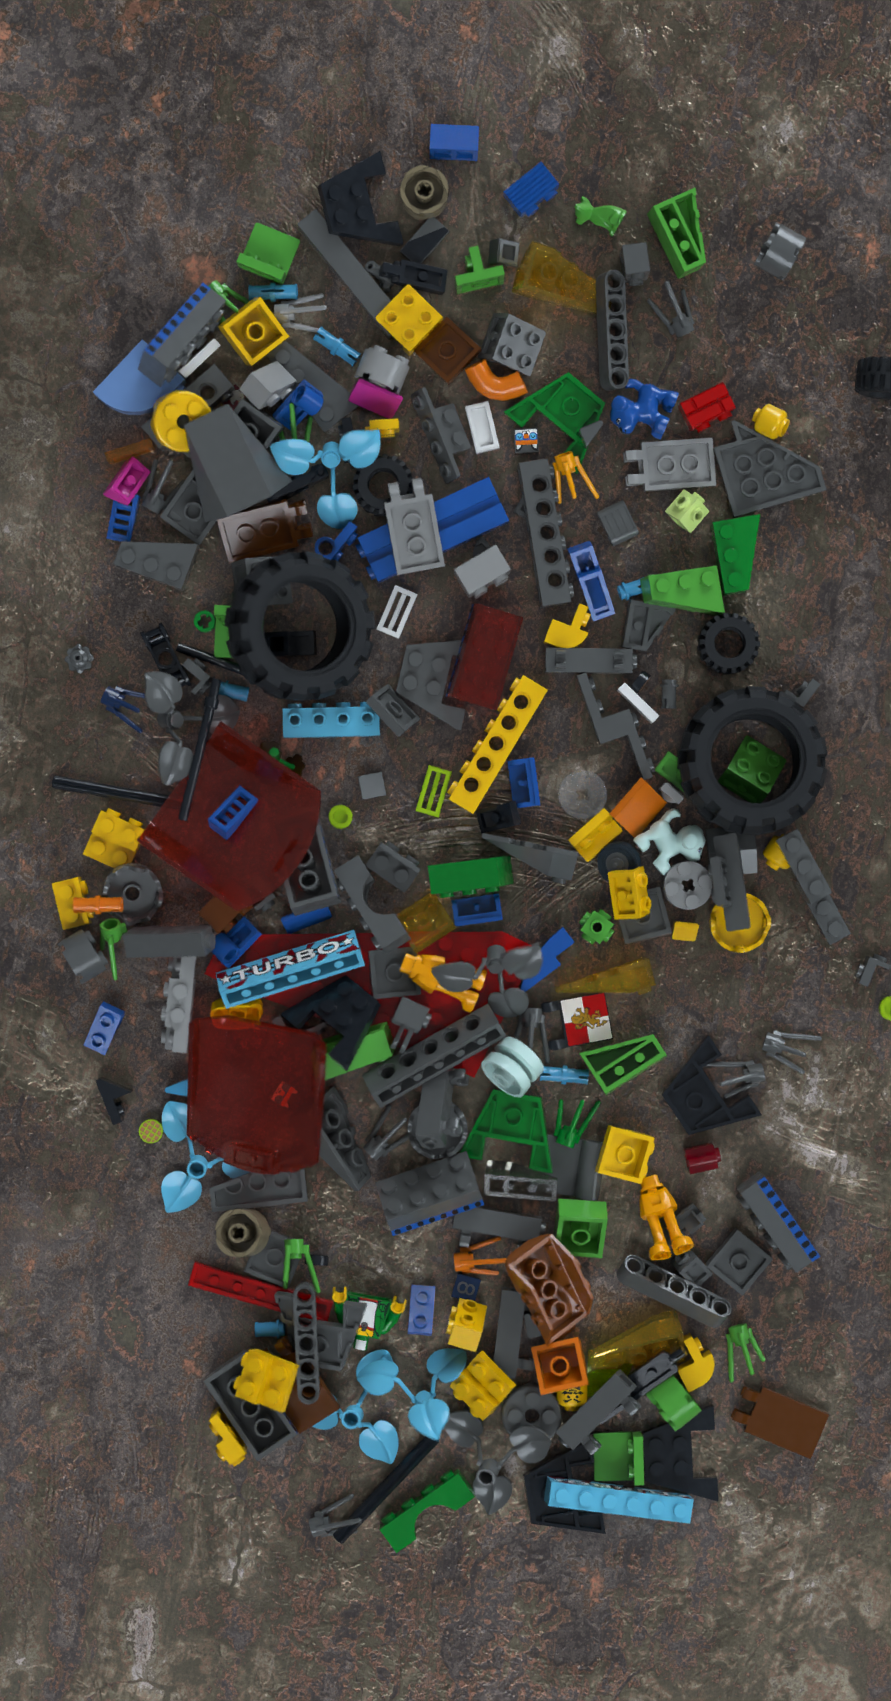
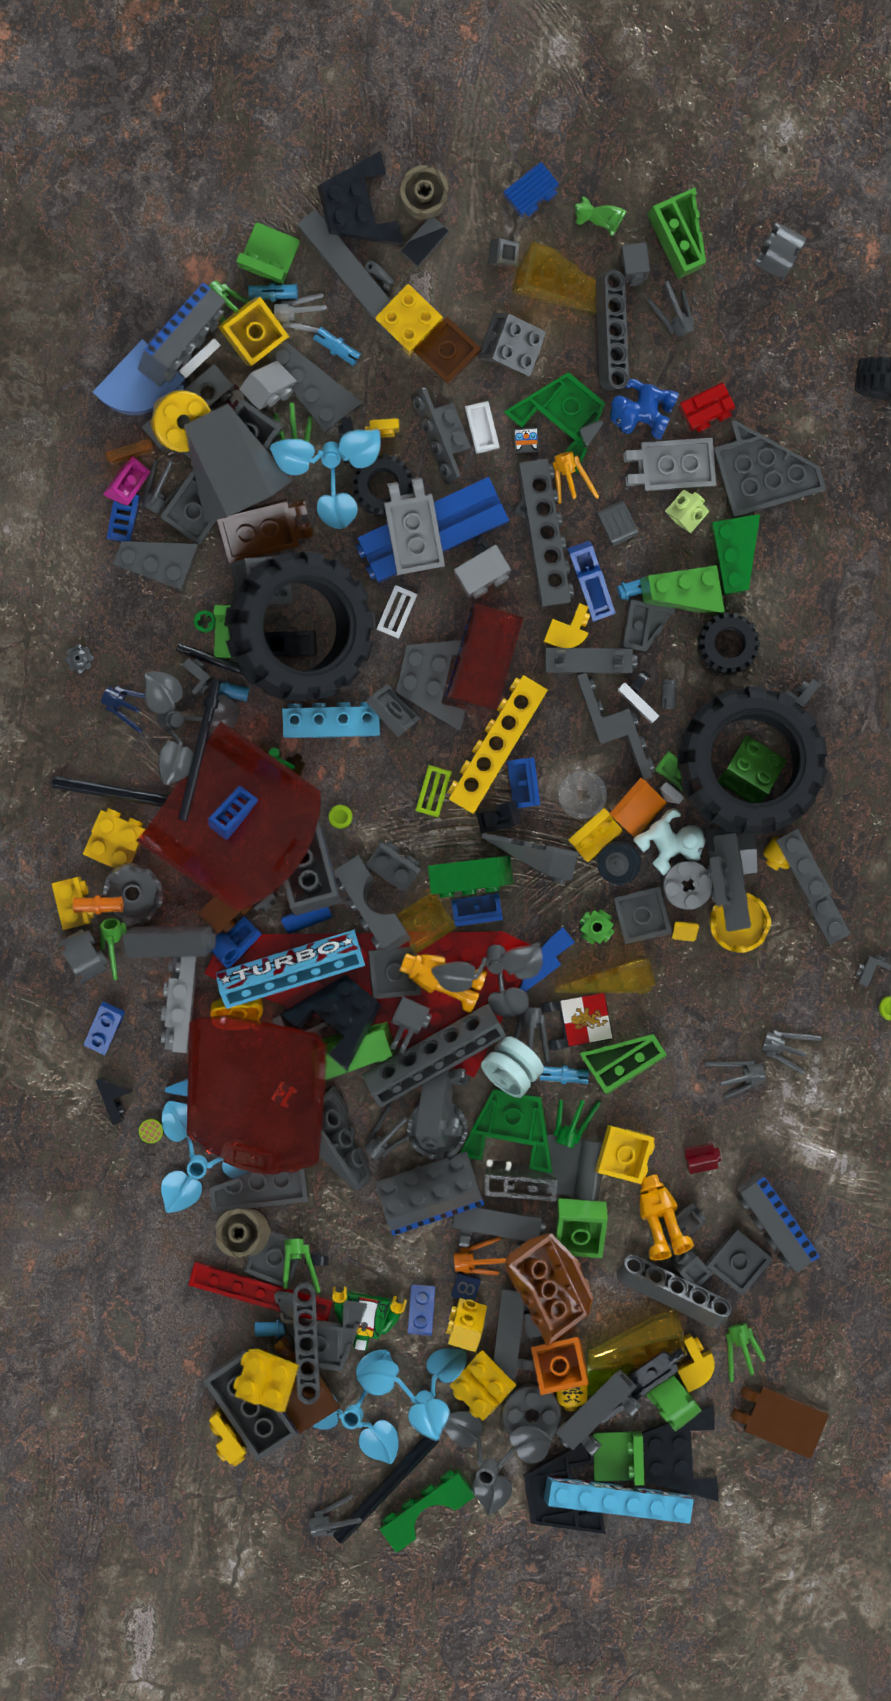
(163, 644): black piece -> none
(301, 483): black hinge -> none
(306, 401): blue plate -> none
(347, 536): blue plate -> none
(372, 785): dark grey slope -> none
(375, 398): dark pink slope -> none
(383, 369): light grey brick -> none
(418, 275): black hinge -> none
(454, 142): blue hinge -> none
(476, 276): bright green bracket -> none
(493, 386): orange cylinder -> none
(629, 893): yellow bracket -> none
(697, 1100): black wing -> none
(770, 421): yellow head -> none

